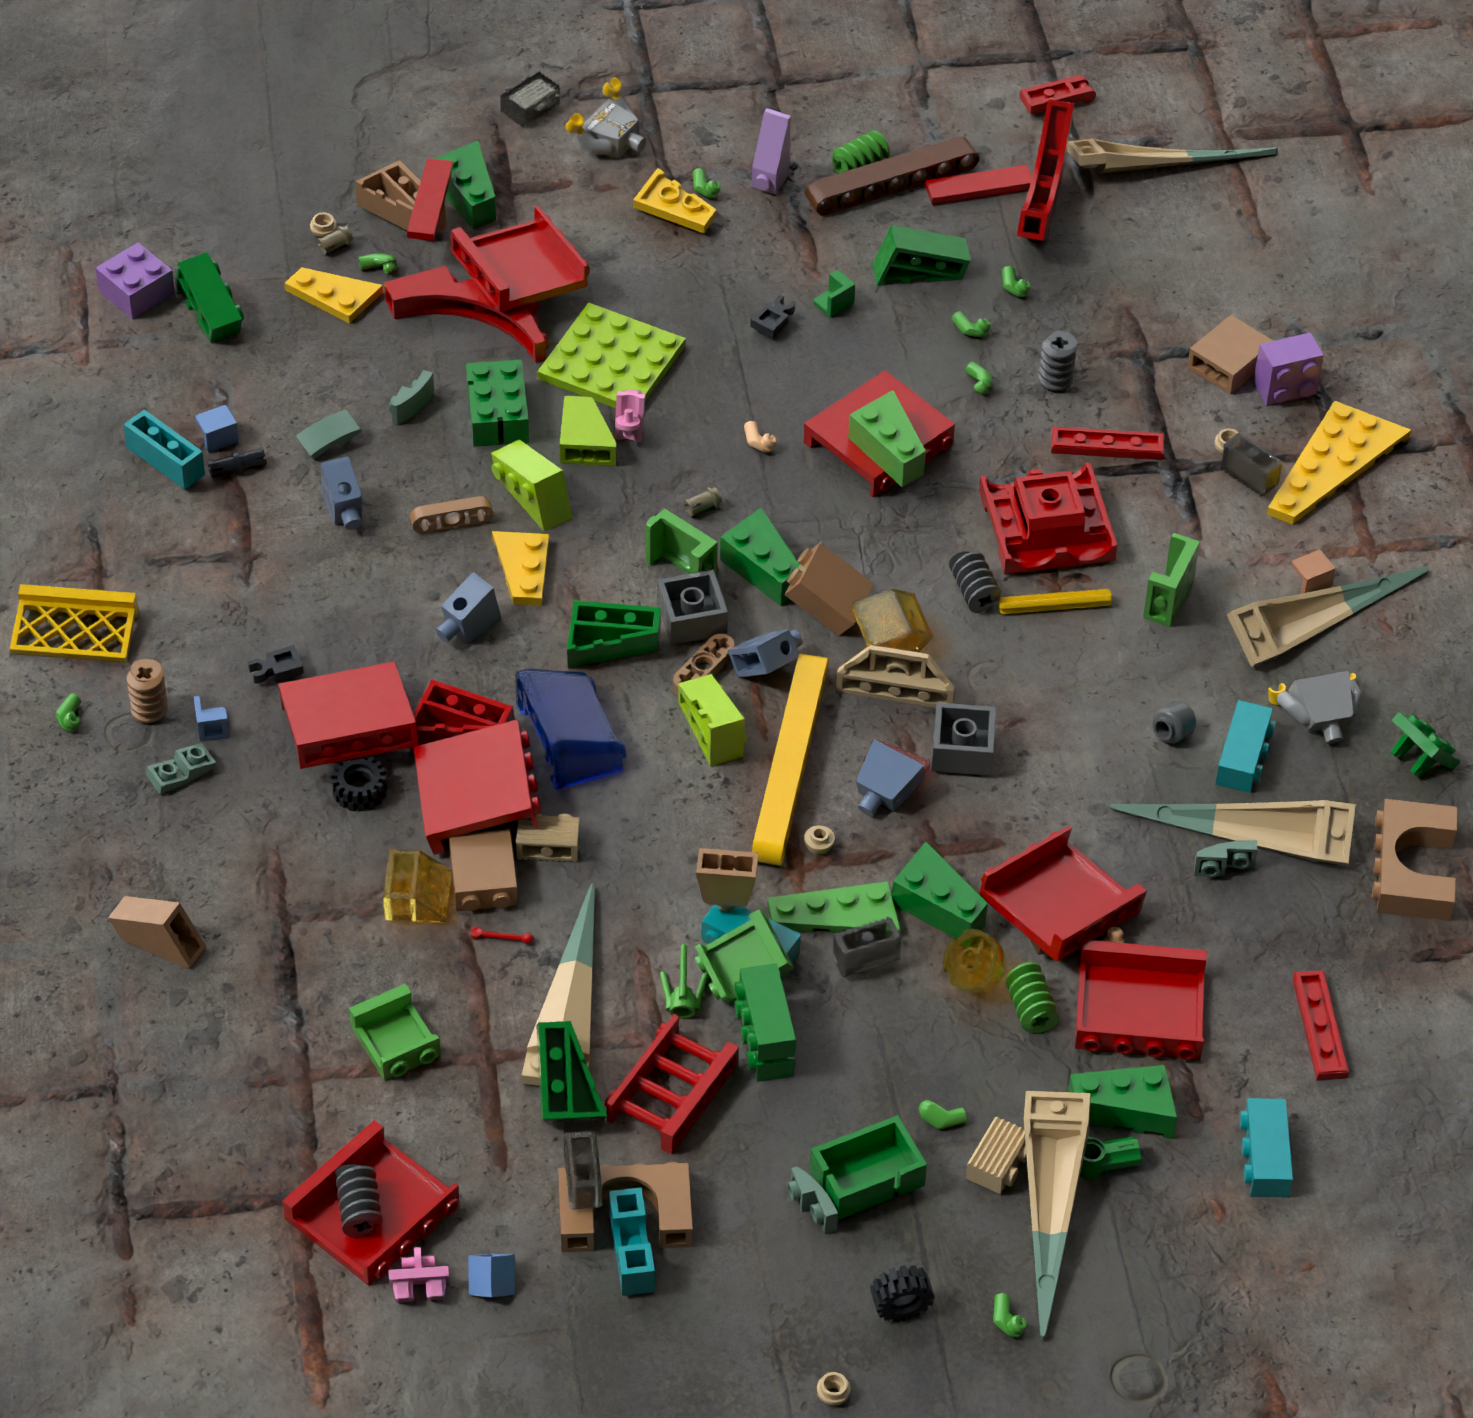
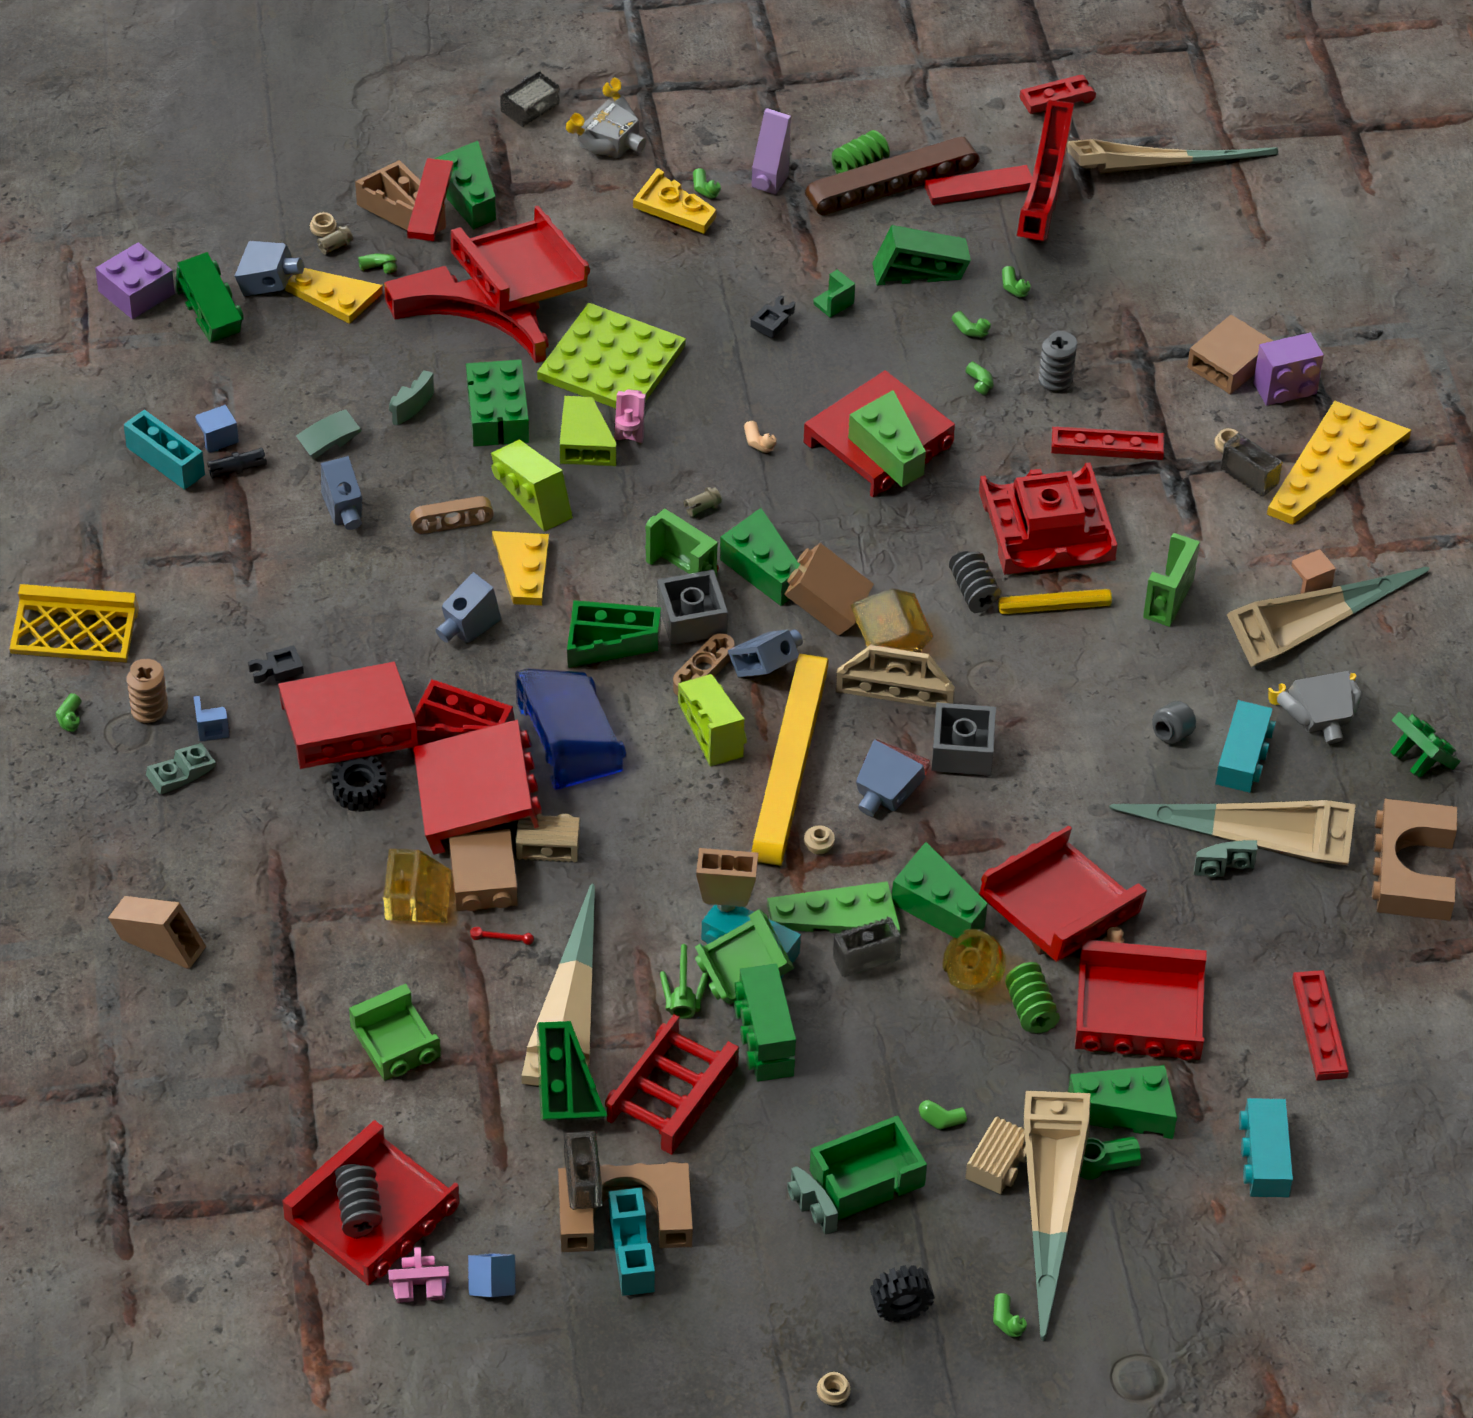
(266, 268): none -> sand blue torso

